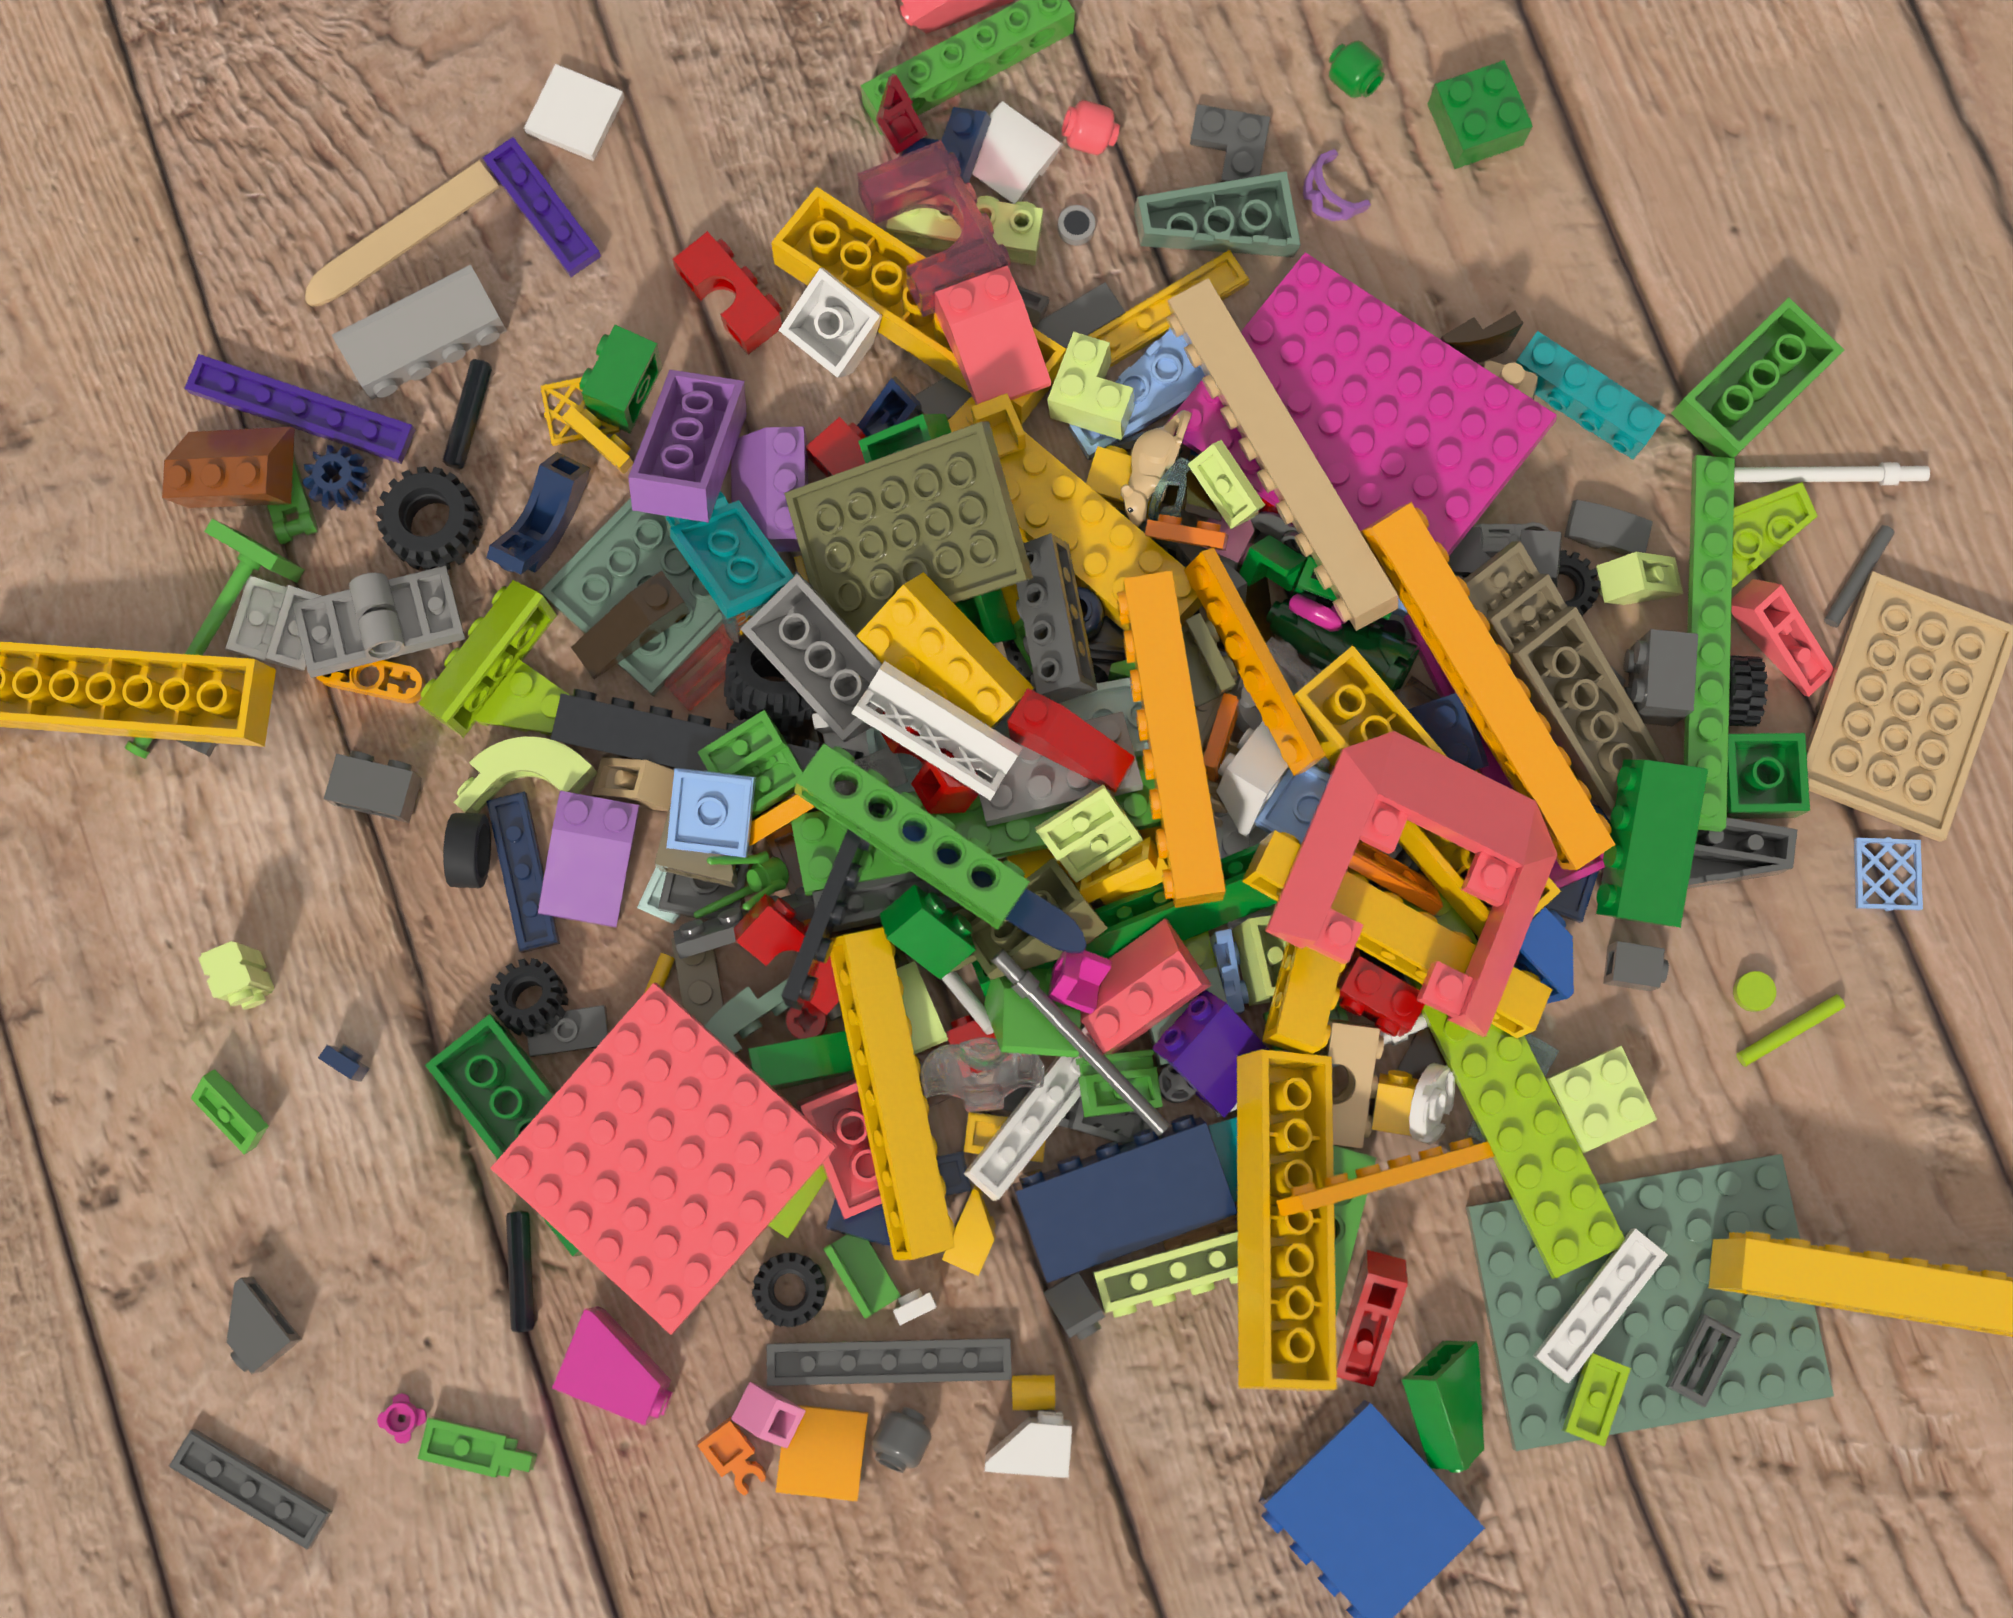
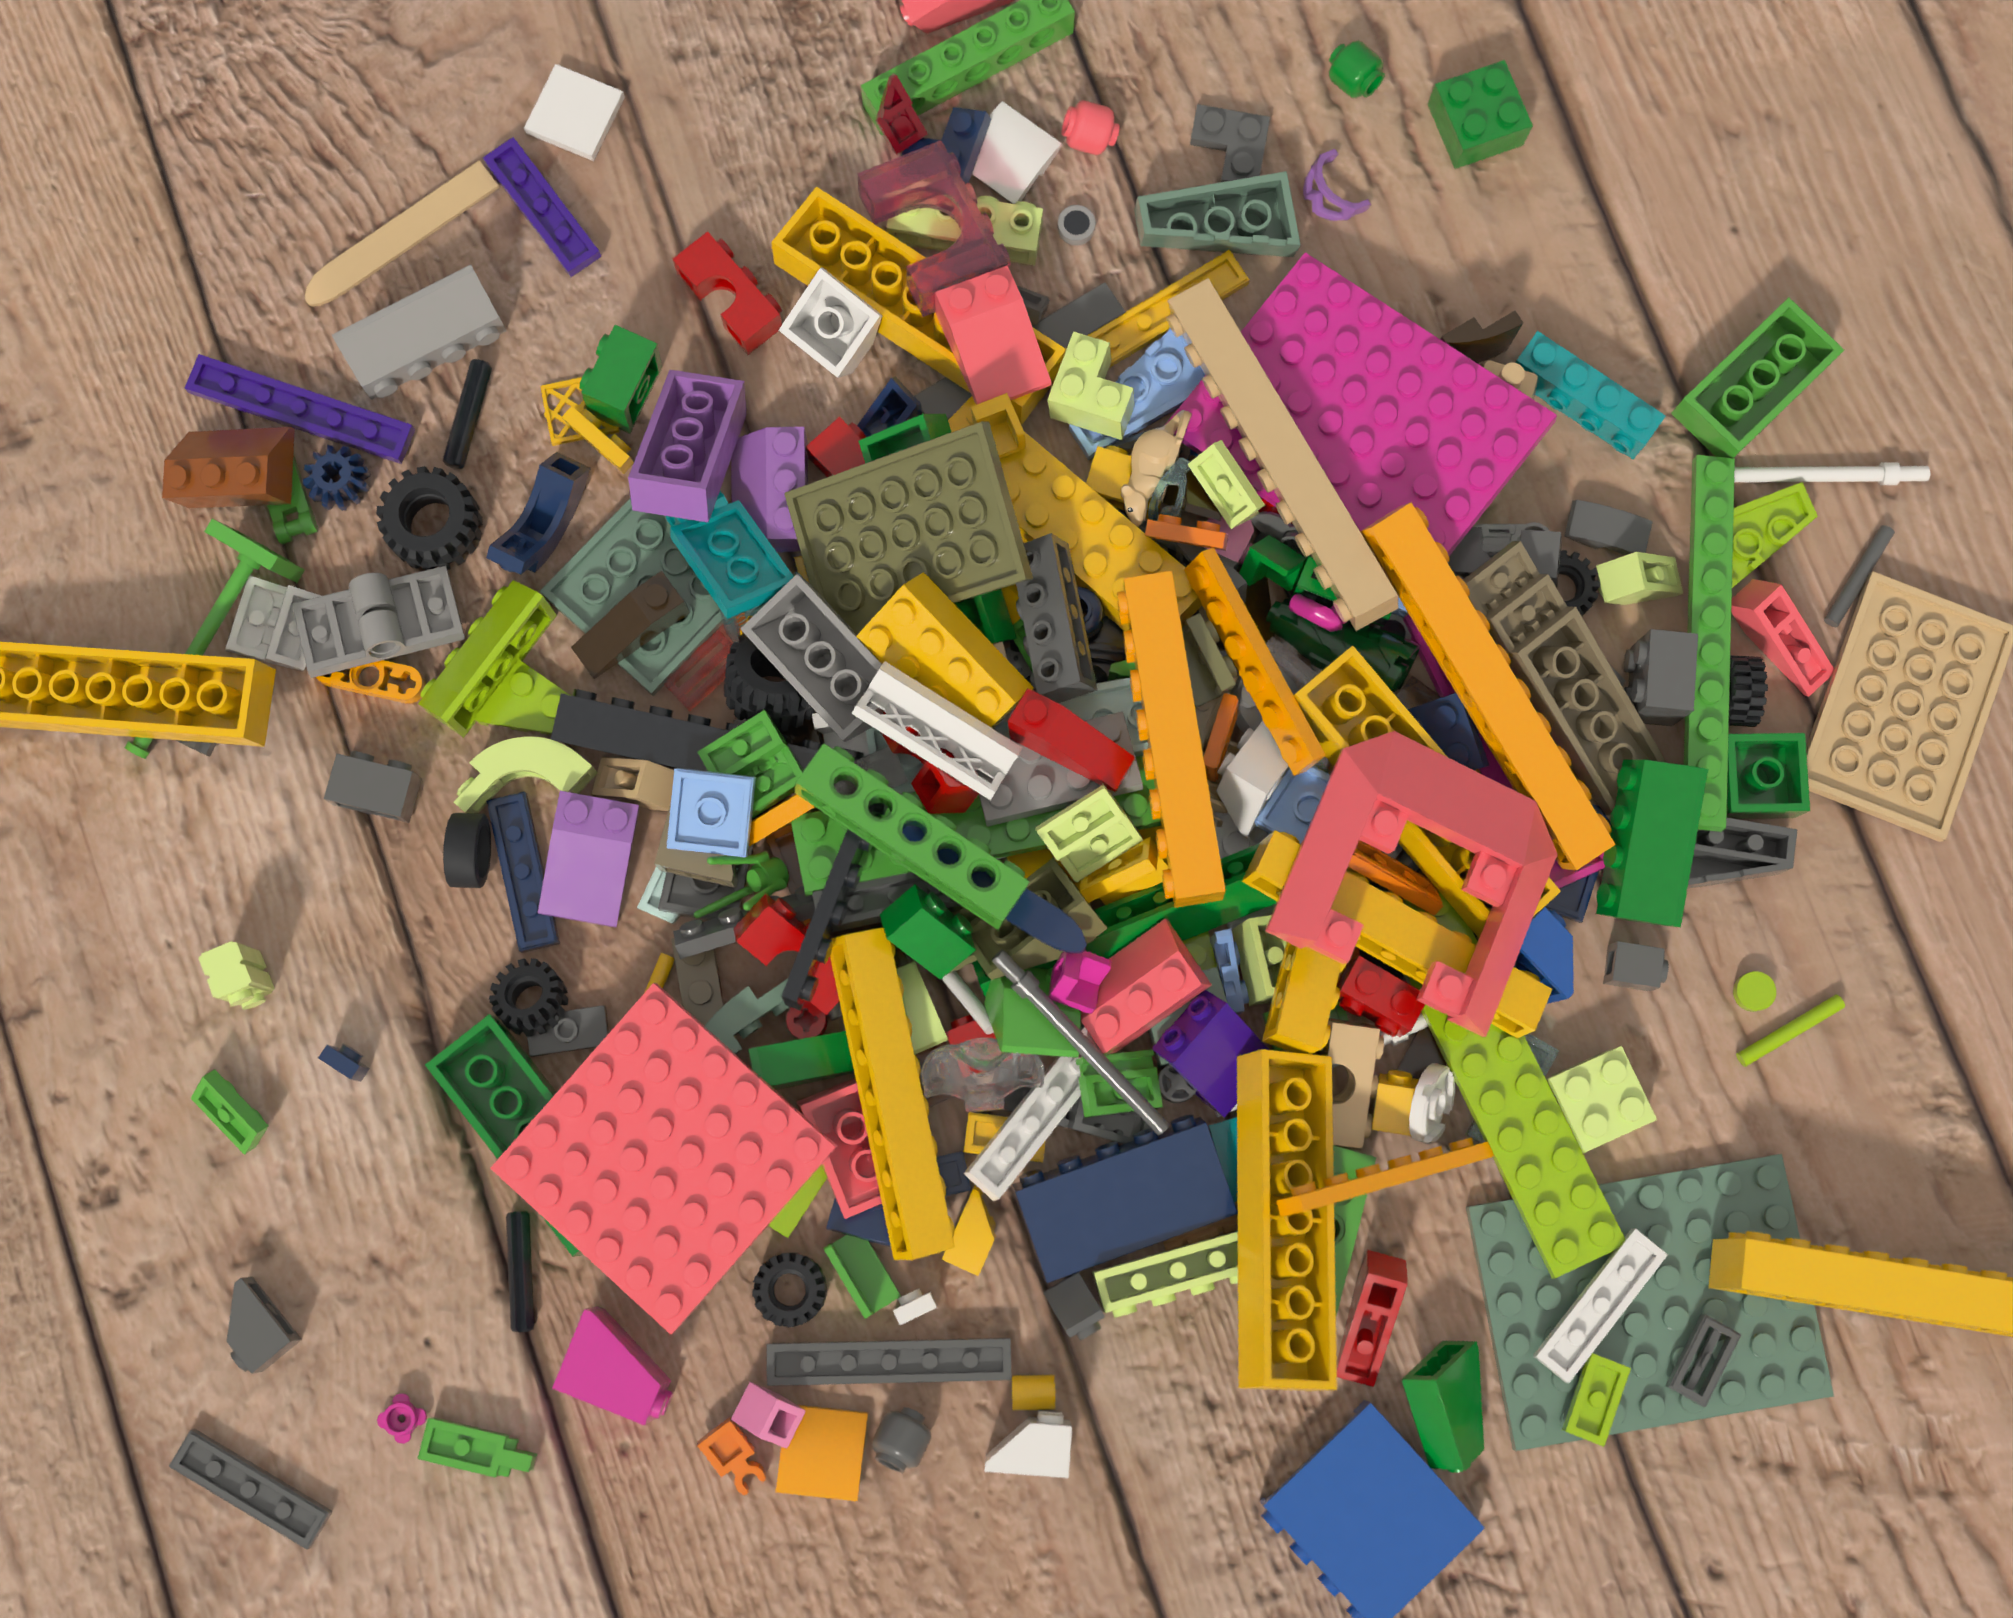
(1860, 874): light blue window -> none

